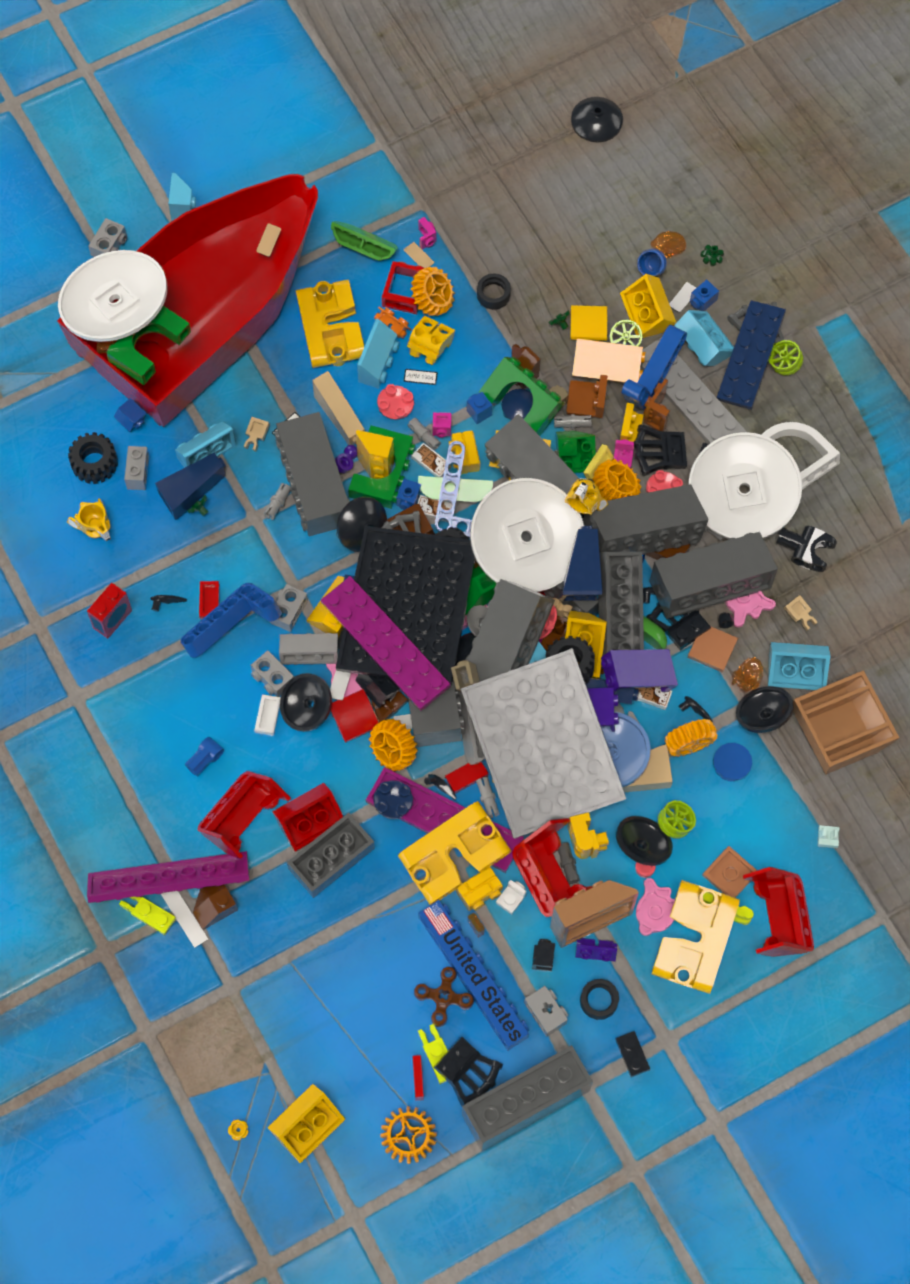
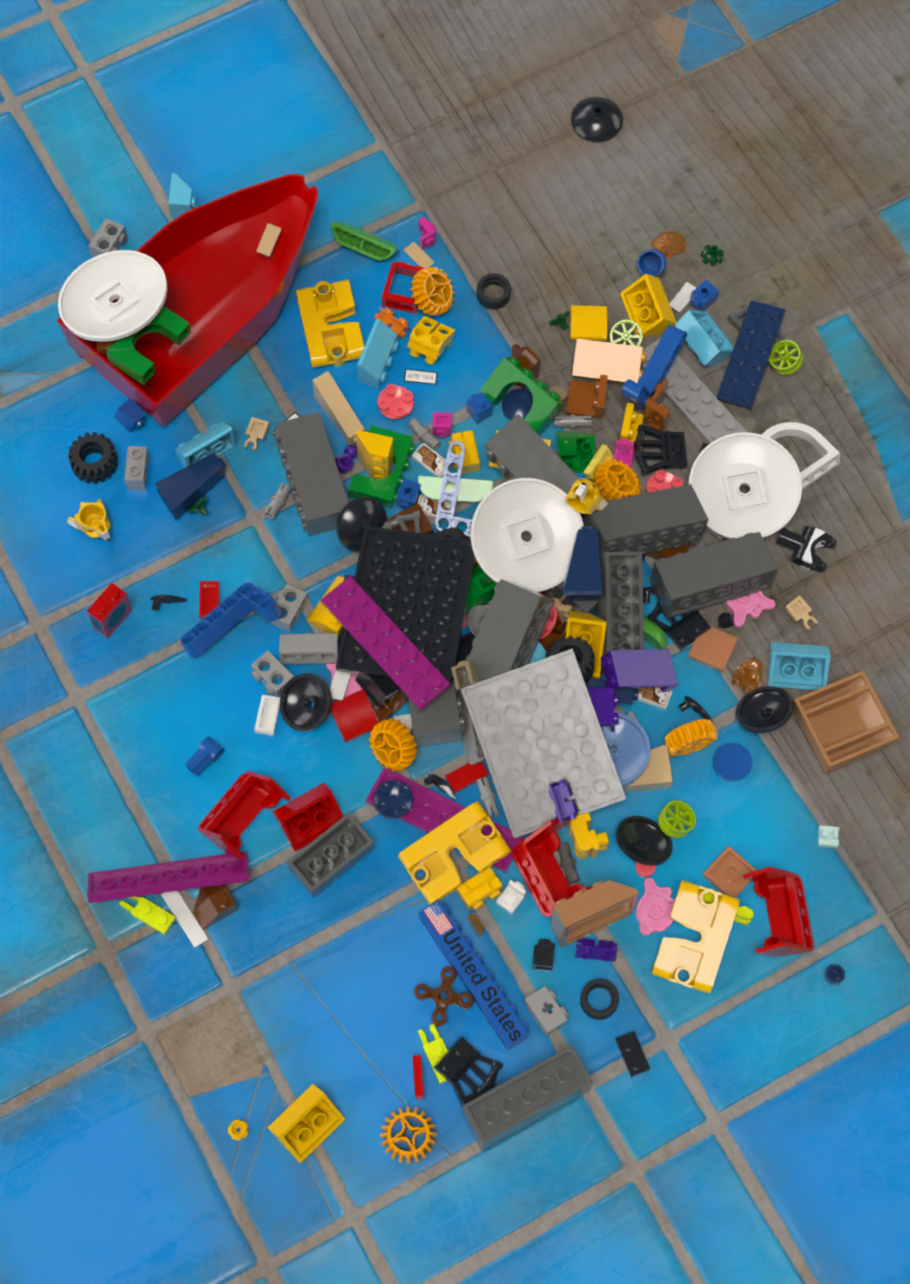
(558, 793): none -> dark purple hinge
(834, 974): none -> dark blue tile

